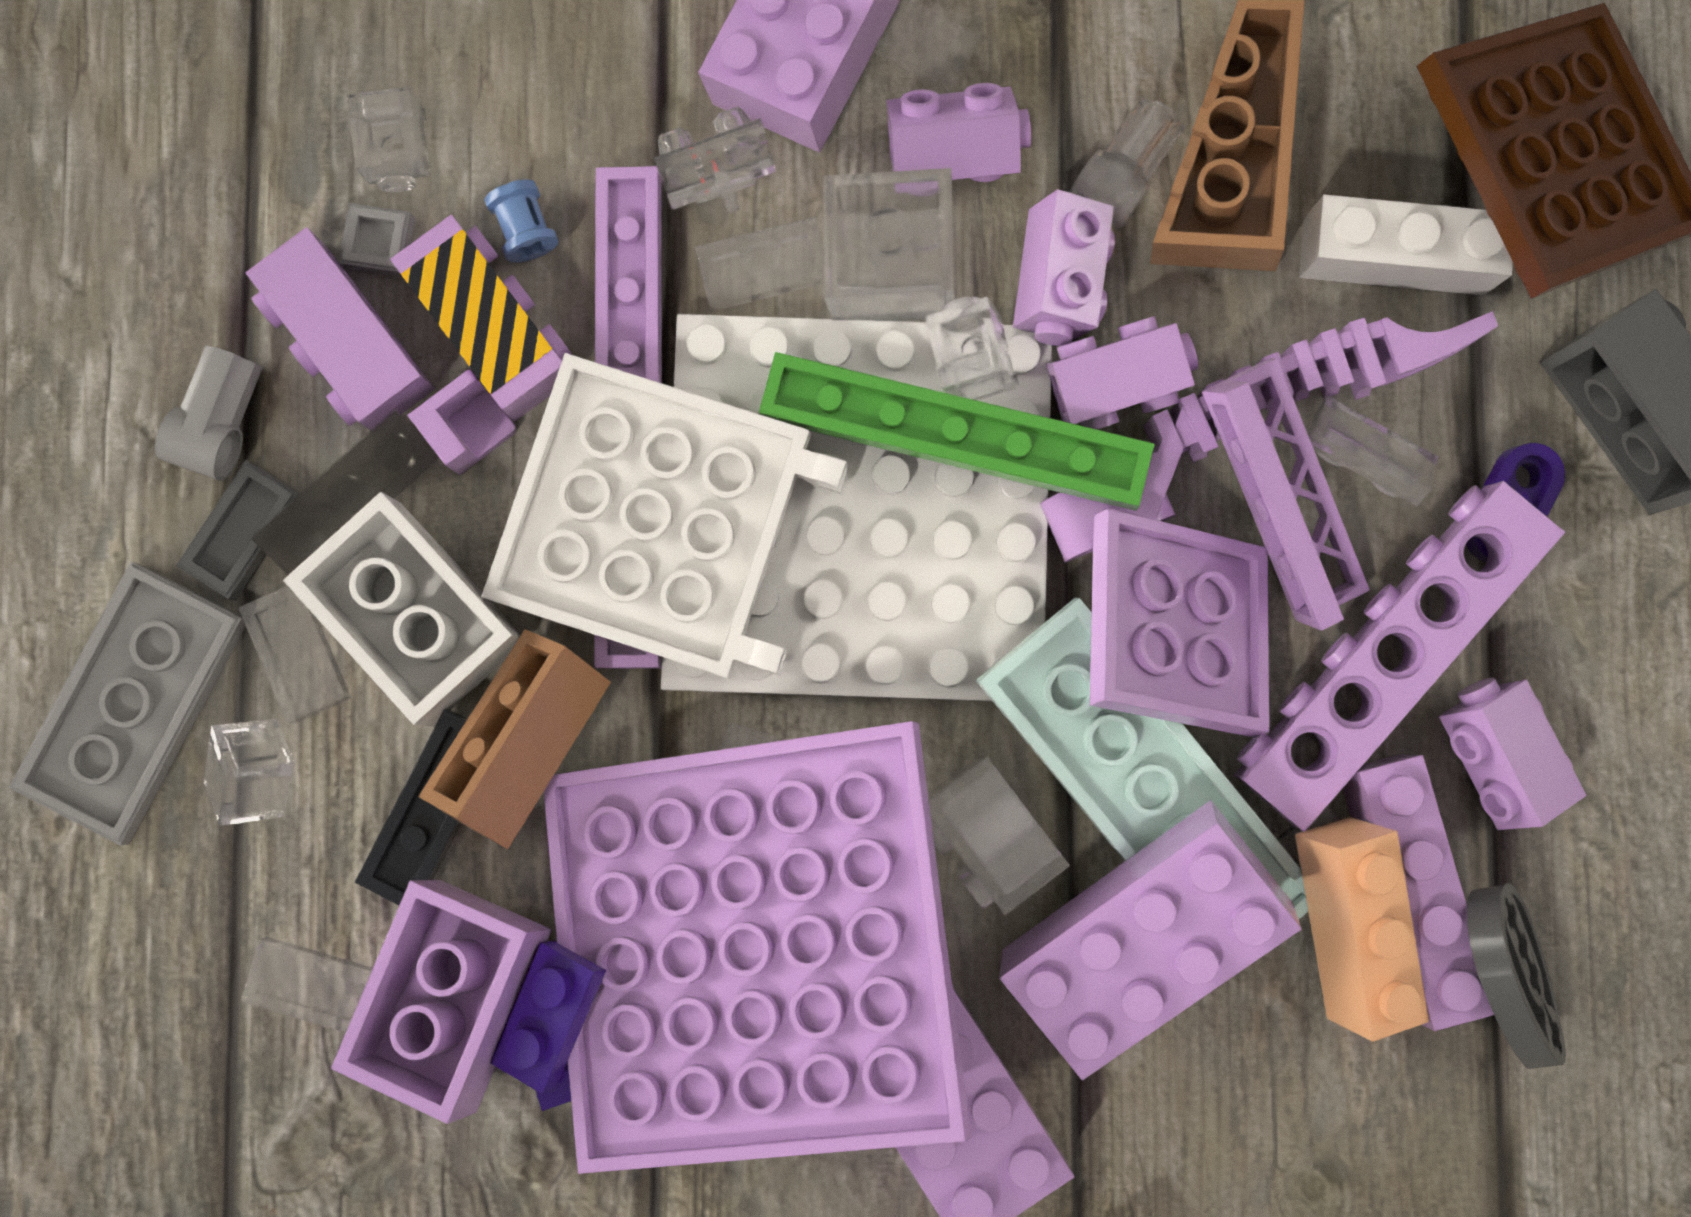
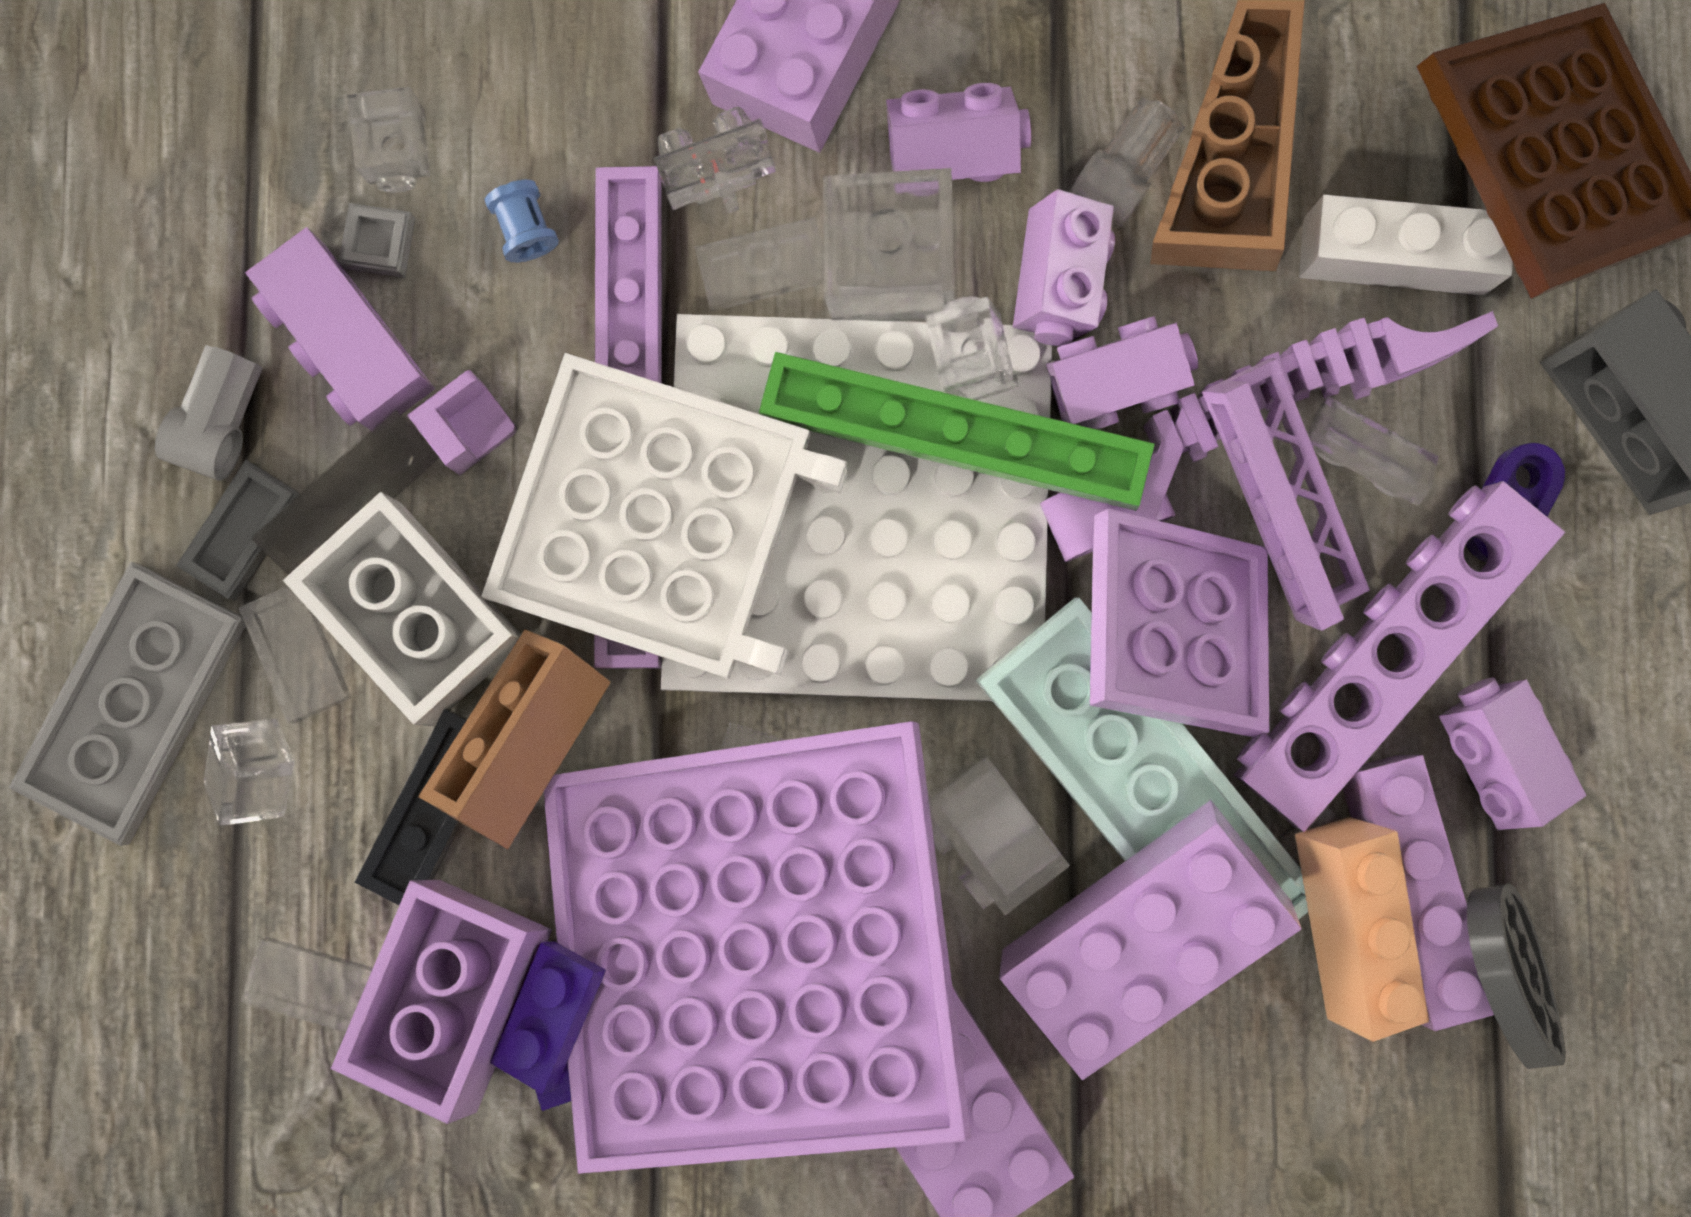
(483, 315): brick -> none

